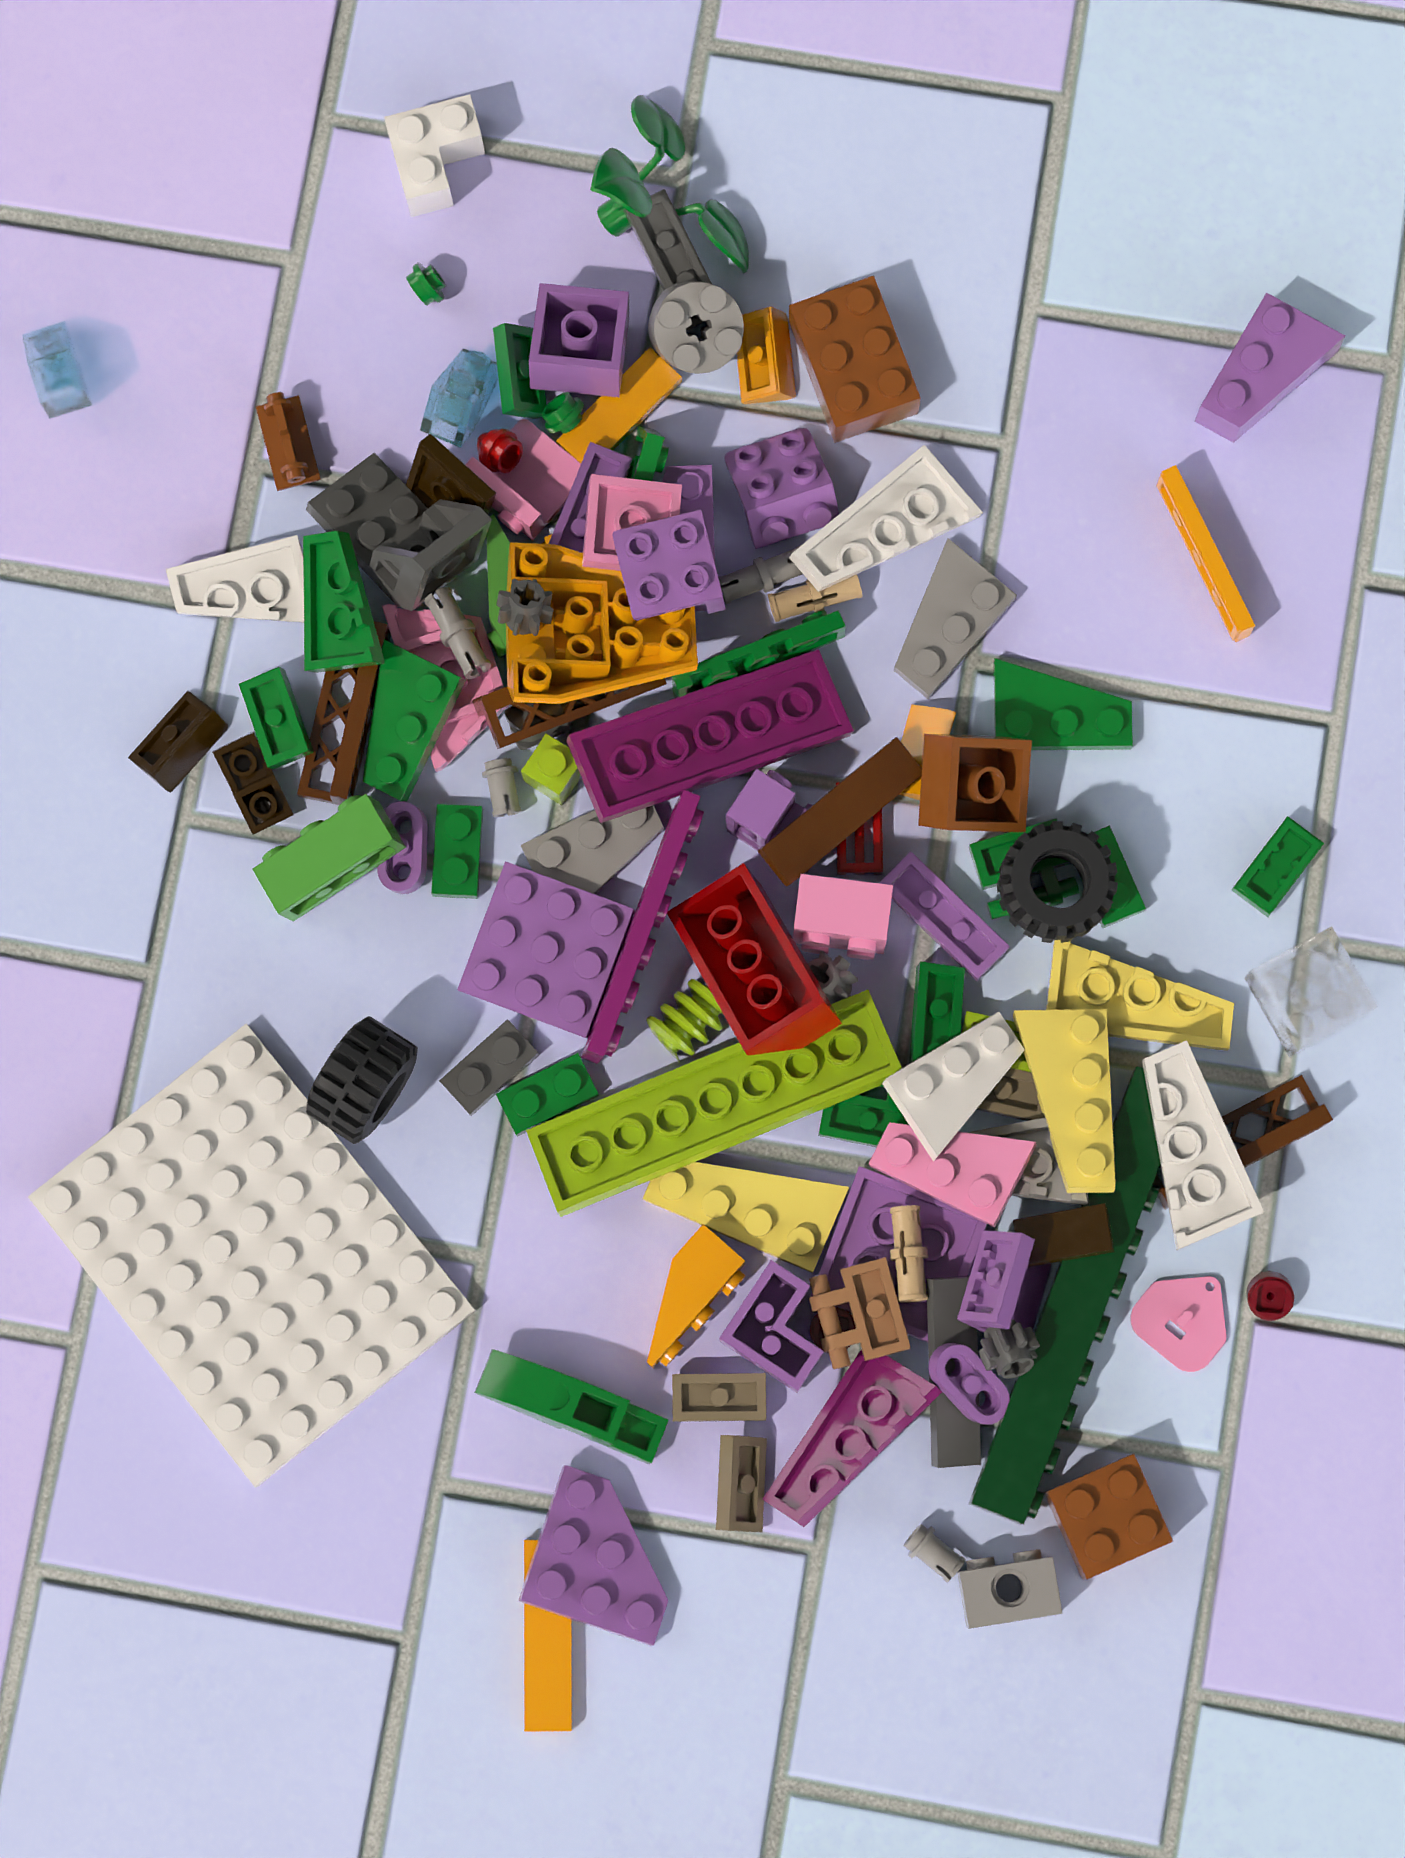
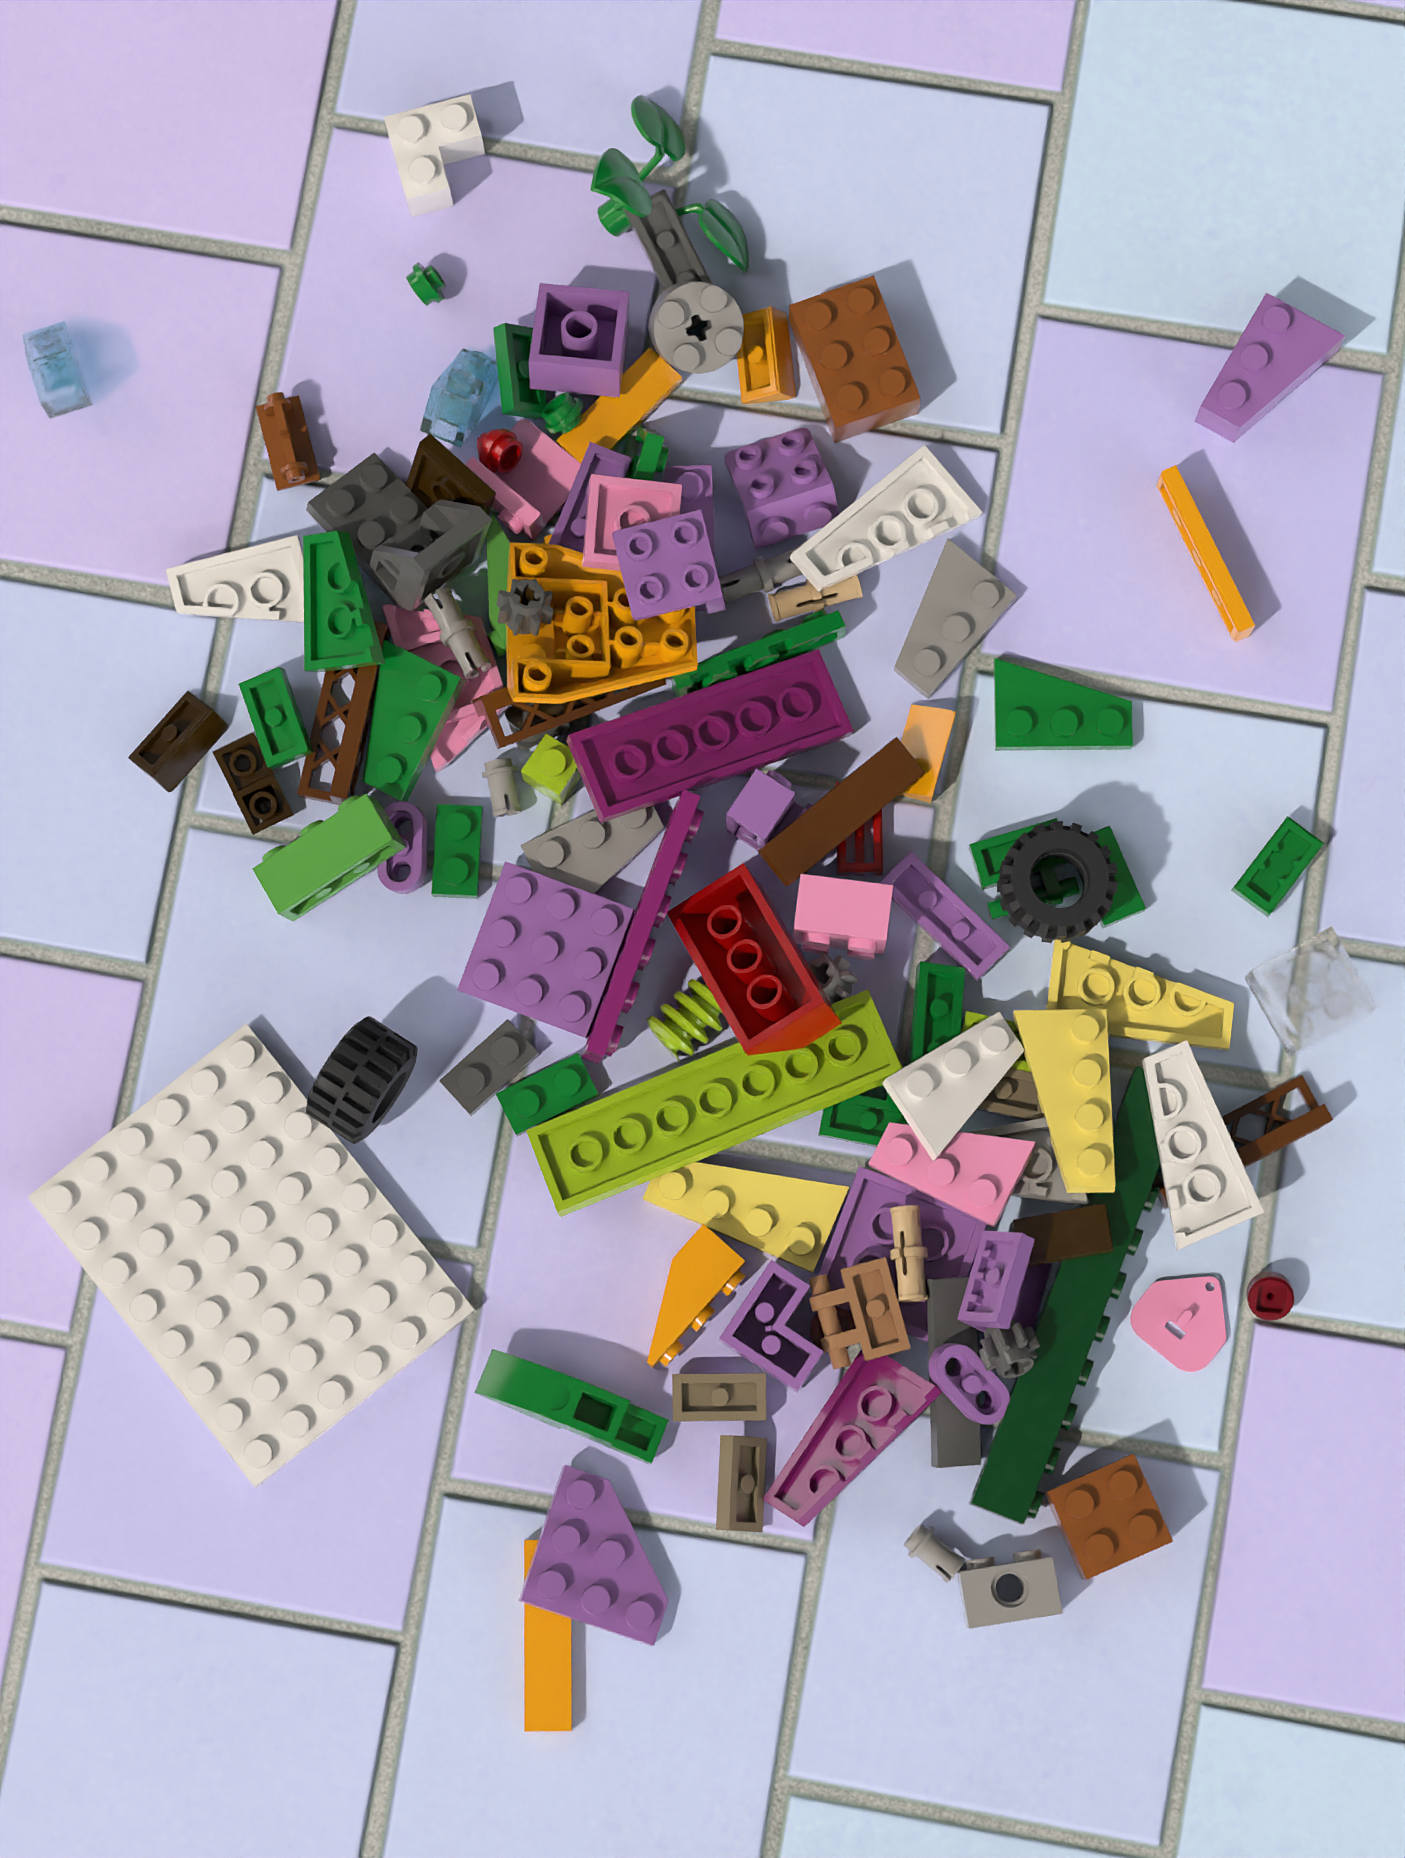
(974, 783): dark orange brick -> none

